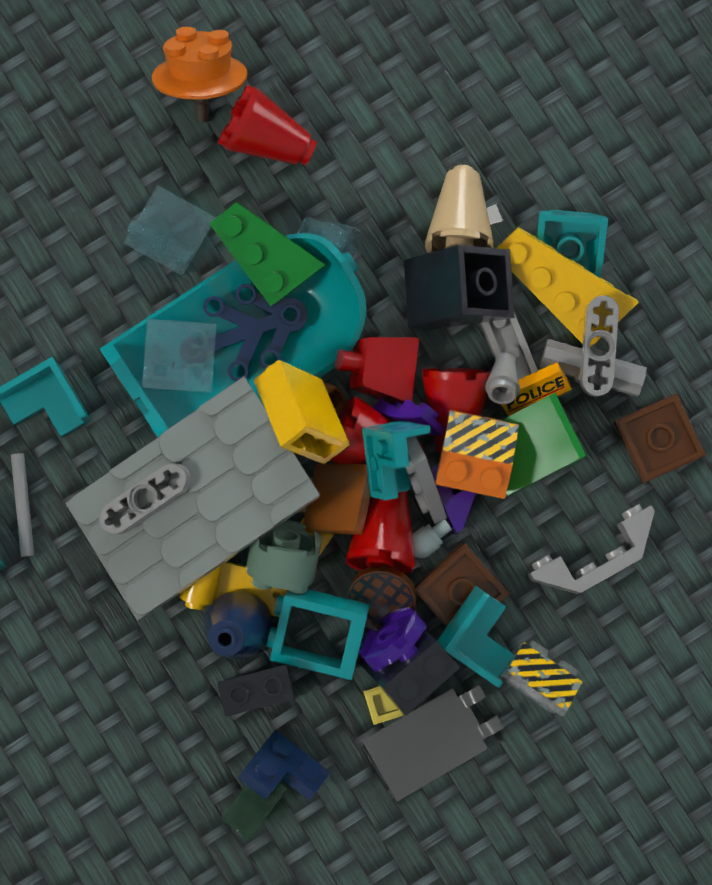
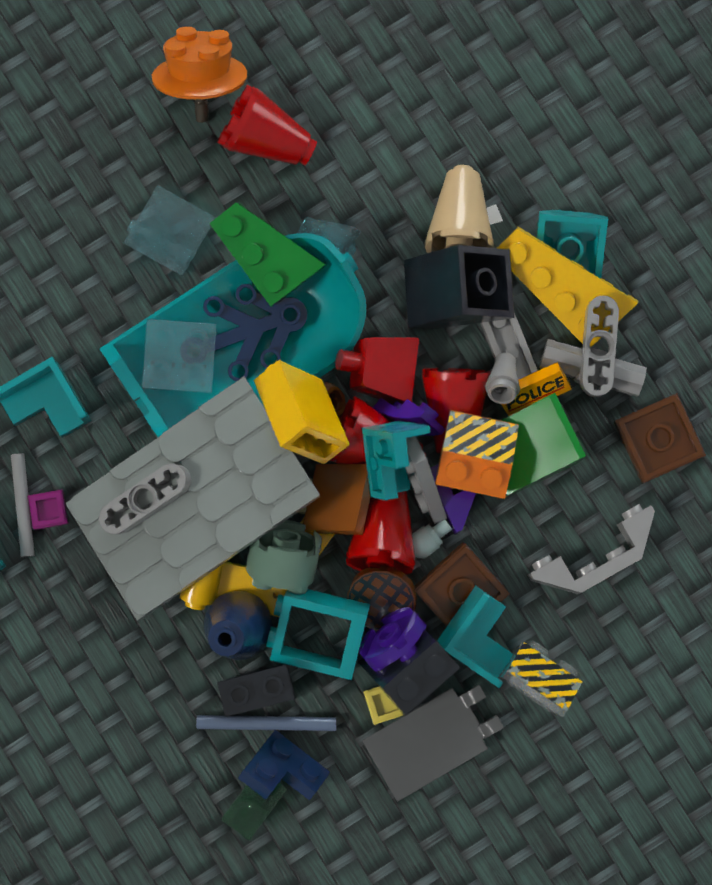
(48, 509): none -> magenta tile
(266, 723): none -> sand blue bar

